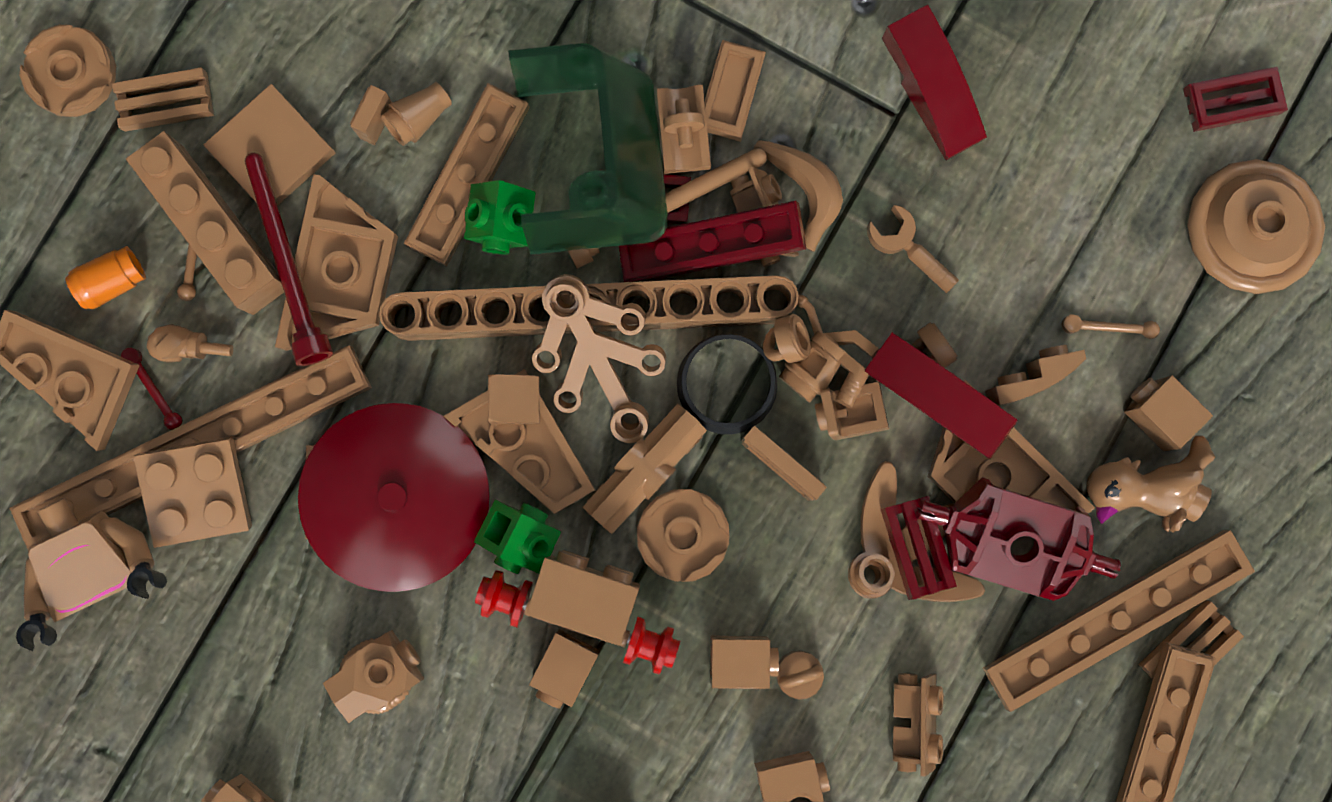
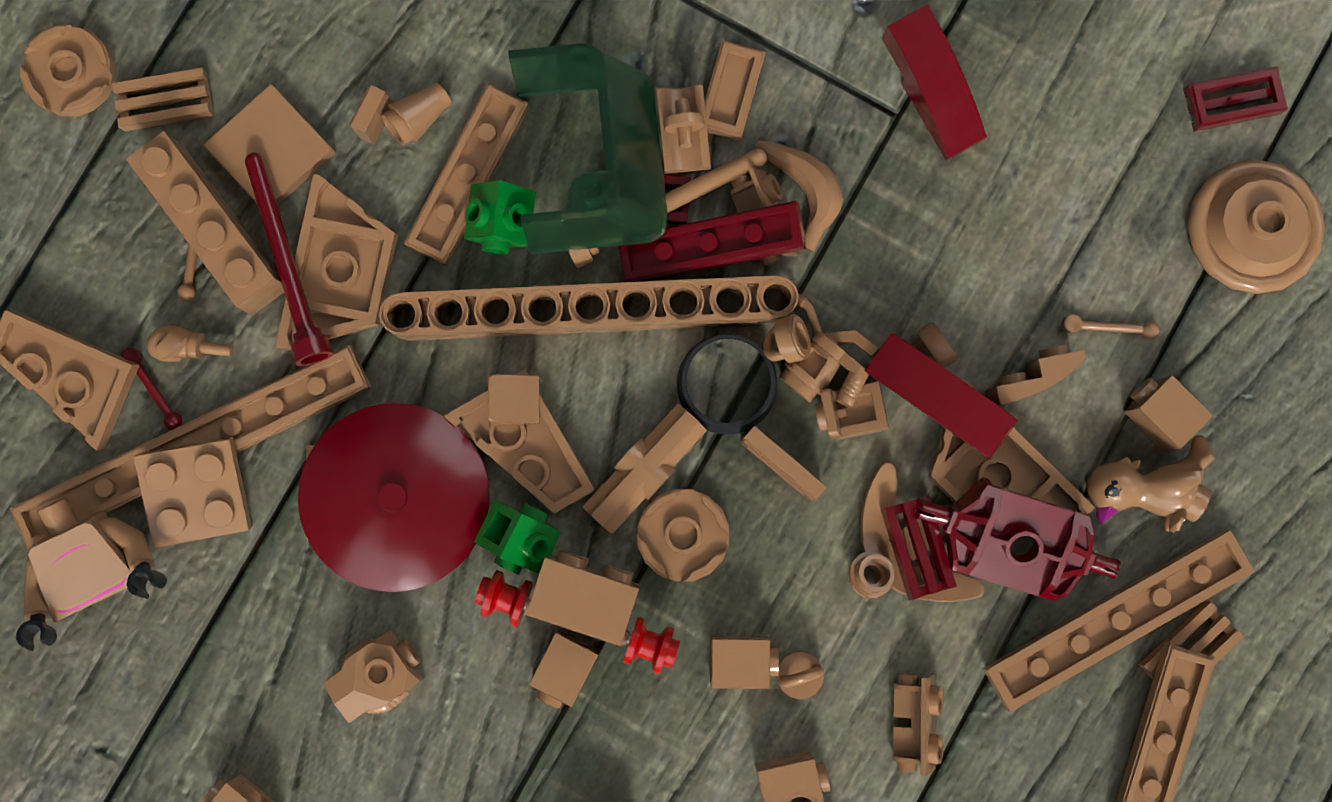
(105, 278): orange piece -> none
(595, 350): plant -> none
(916, 253): medium nougat piece -> none

